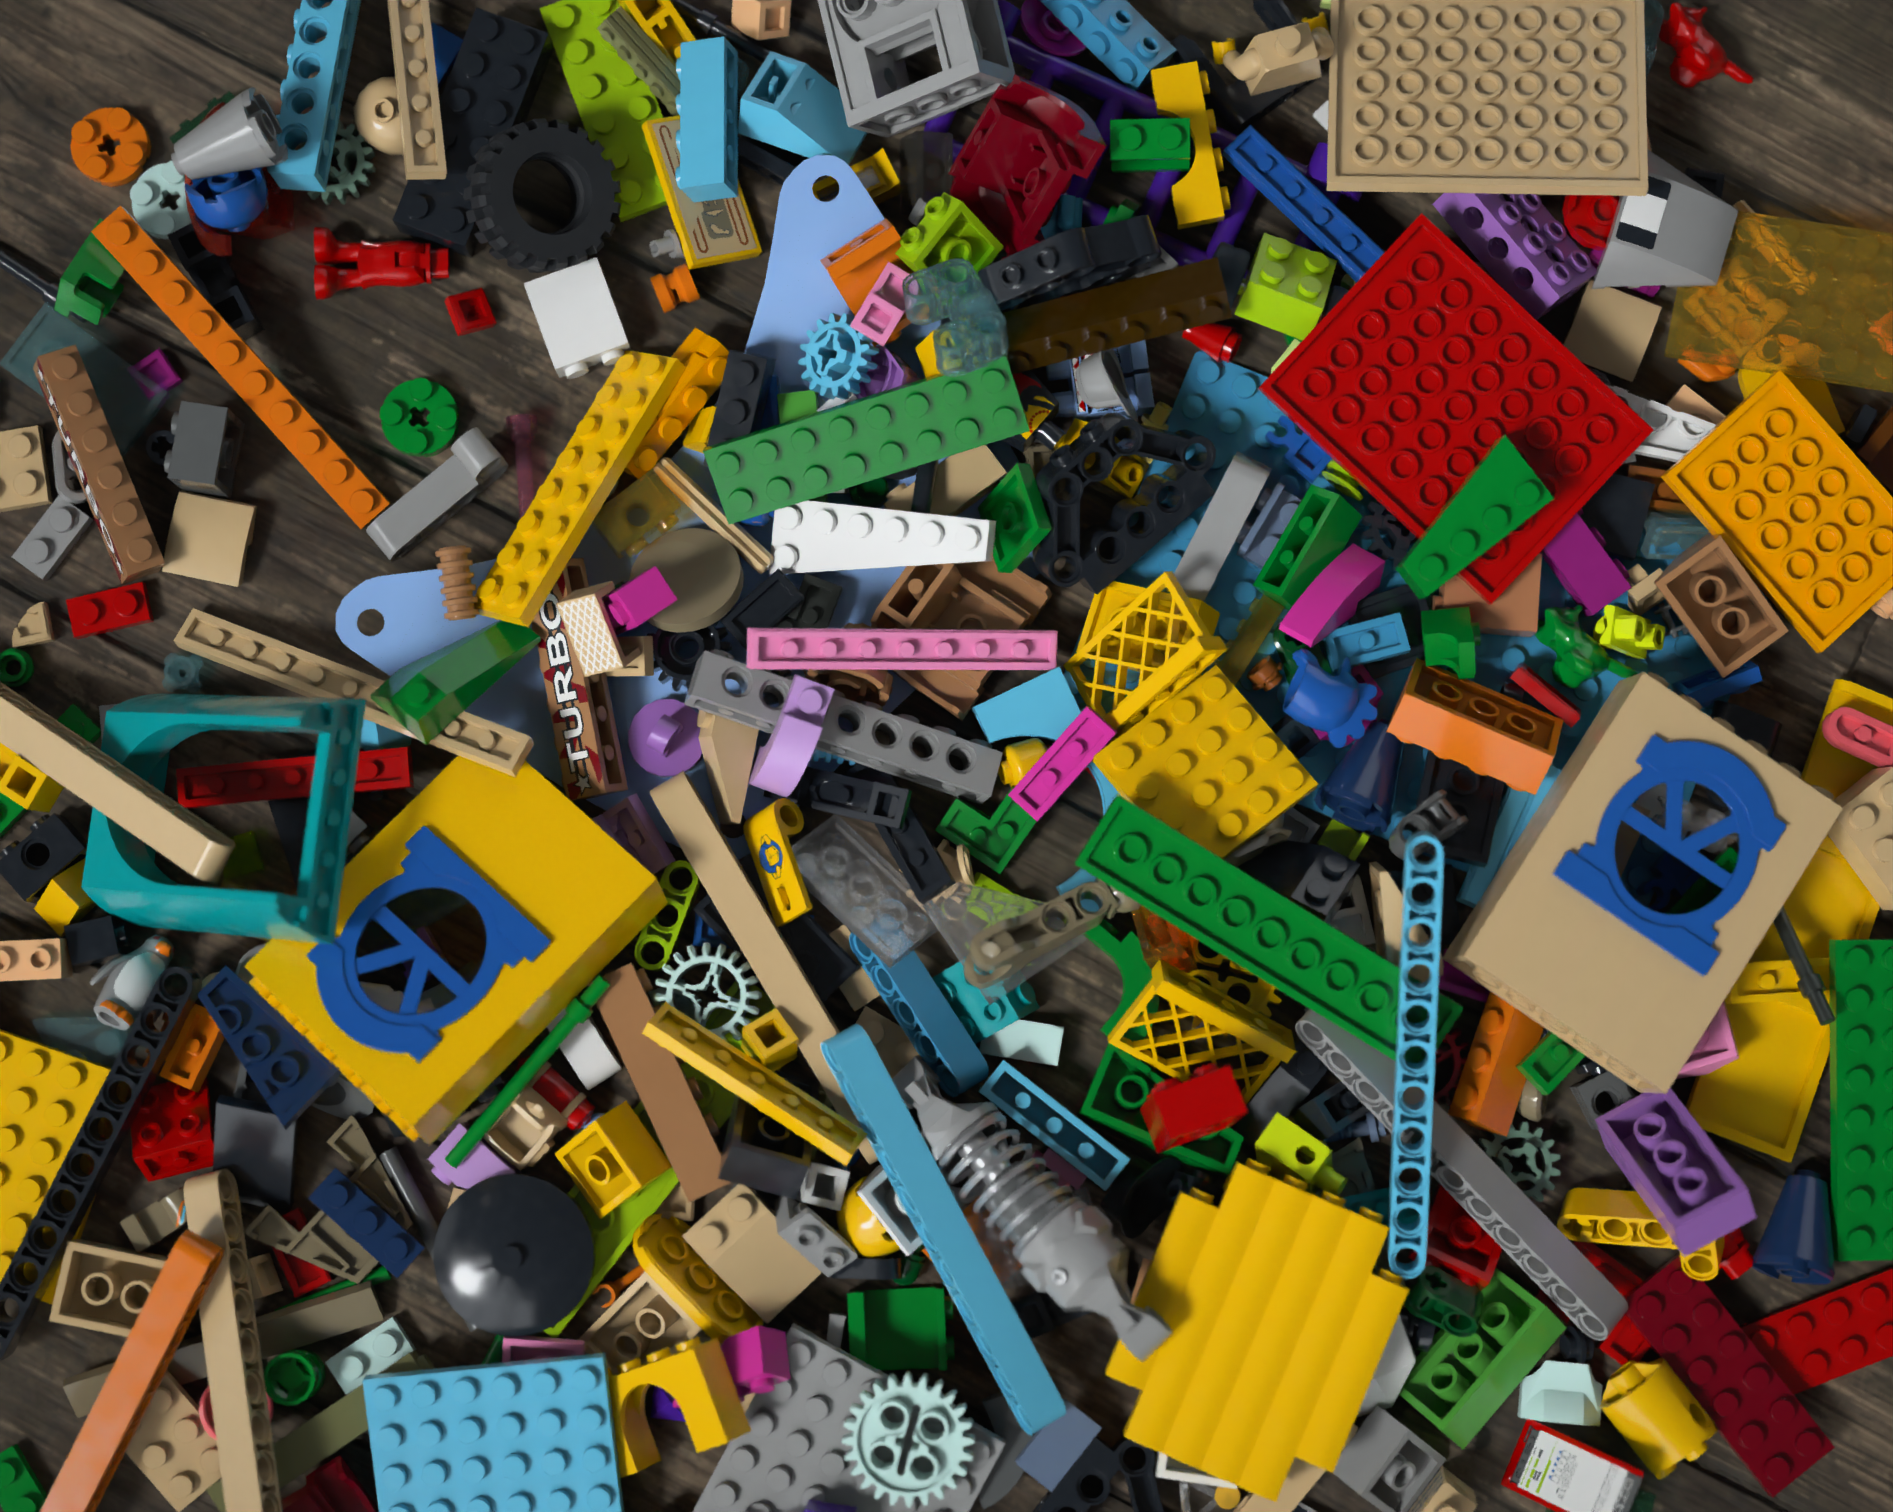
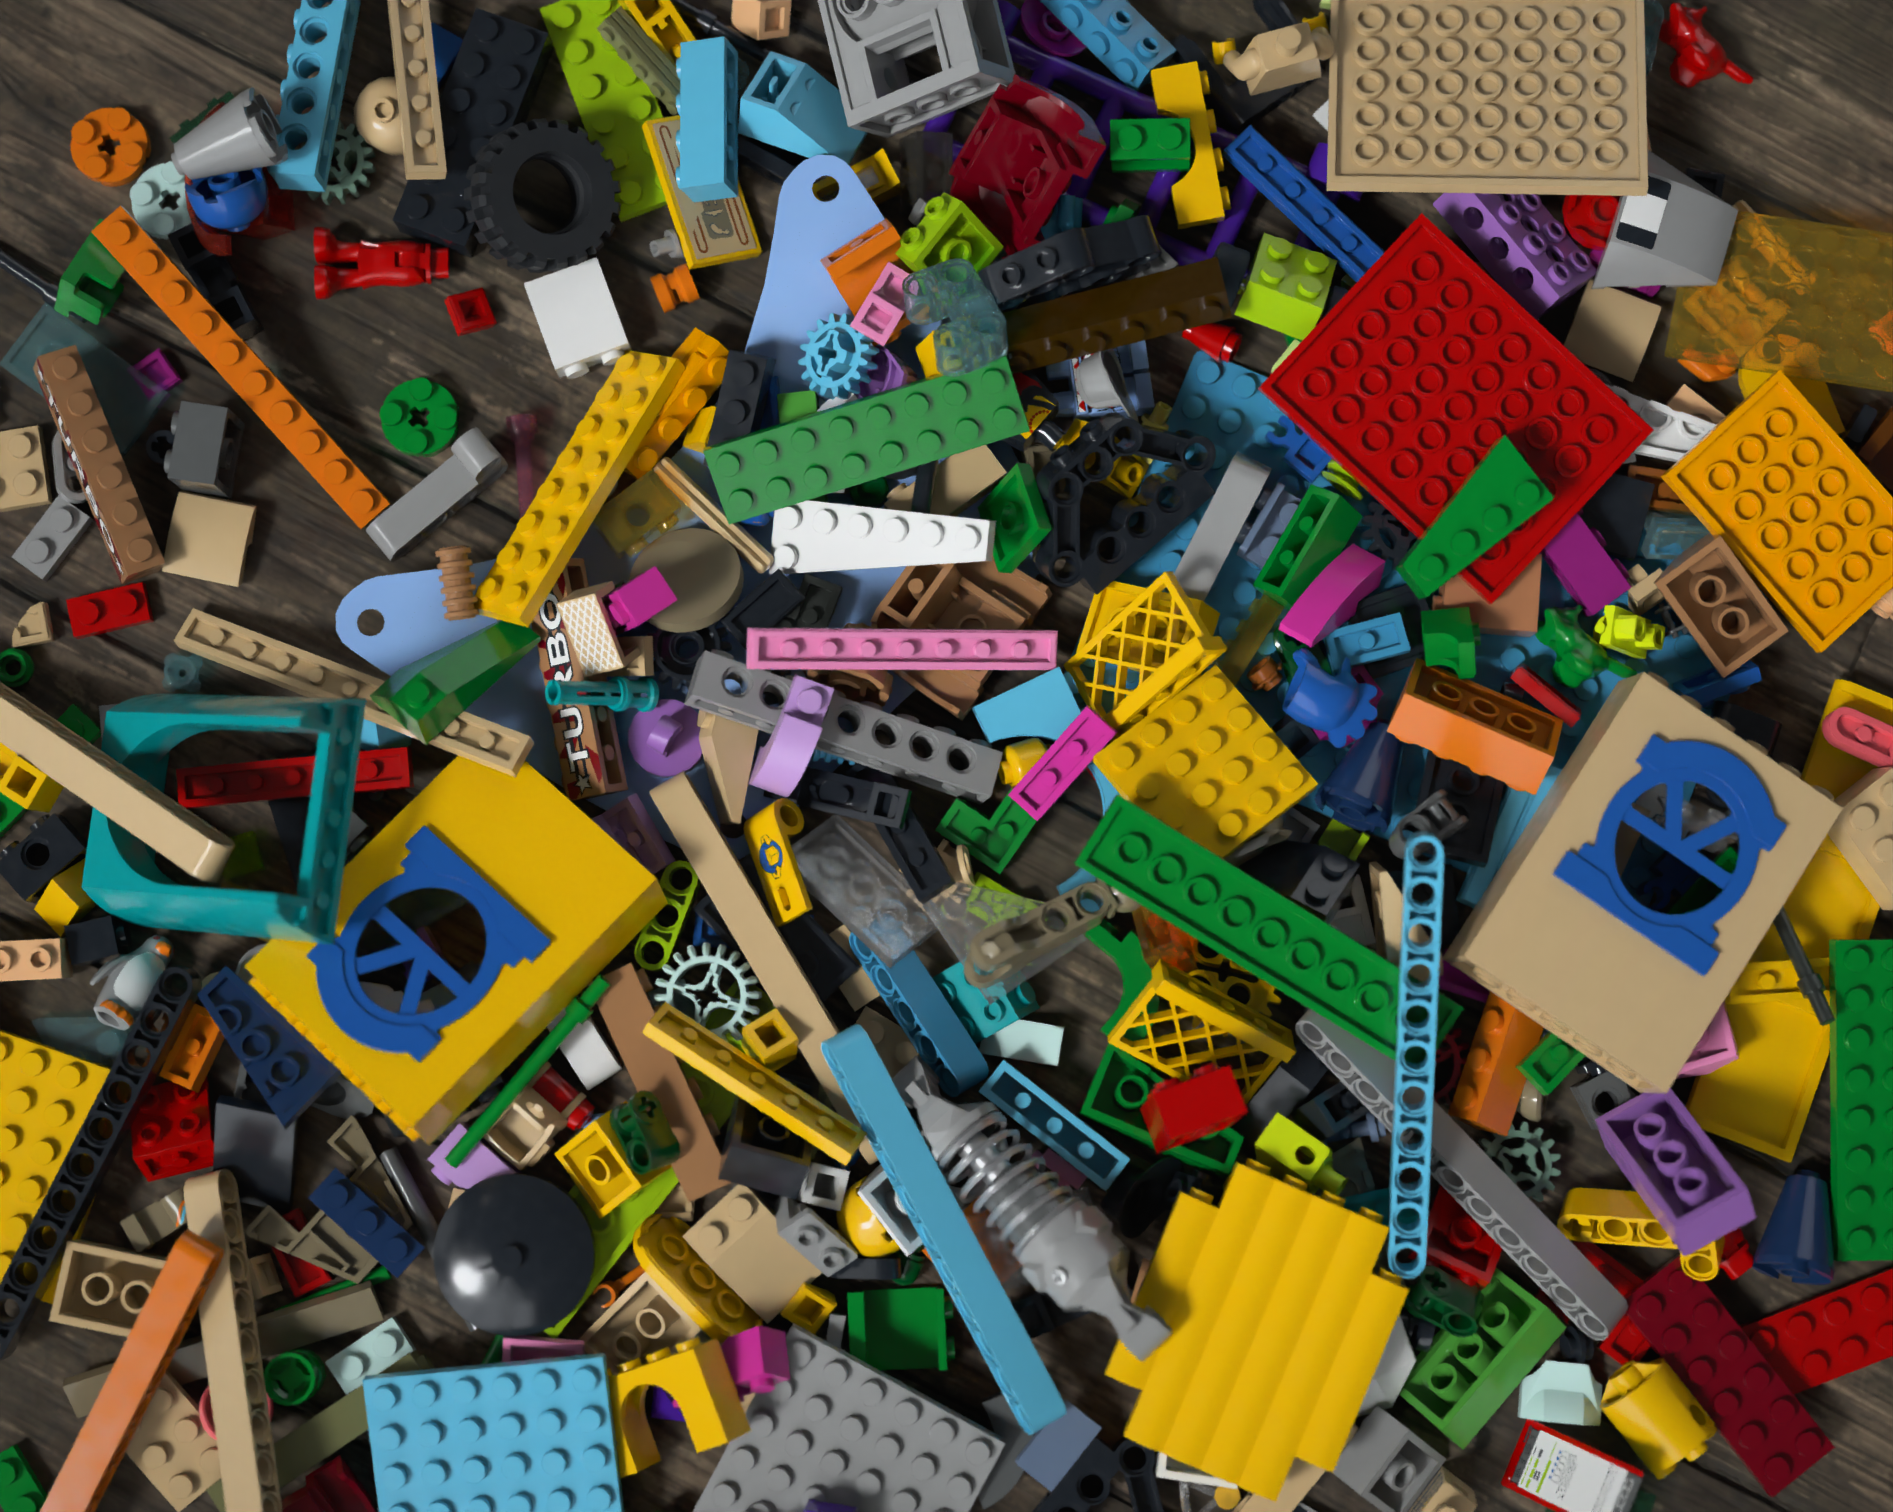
(566, 692): none -> teal pin
(645, 1136): none -> dark green piece
(809, 1307): none -> yellow slope
(943, 1448): light aqua gear -> none

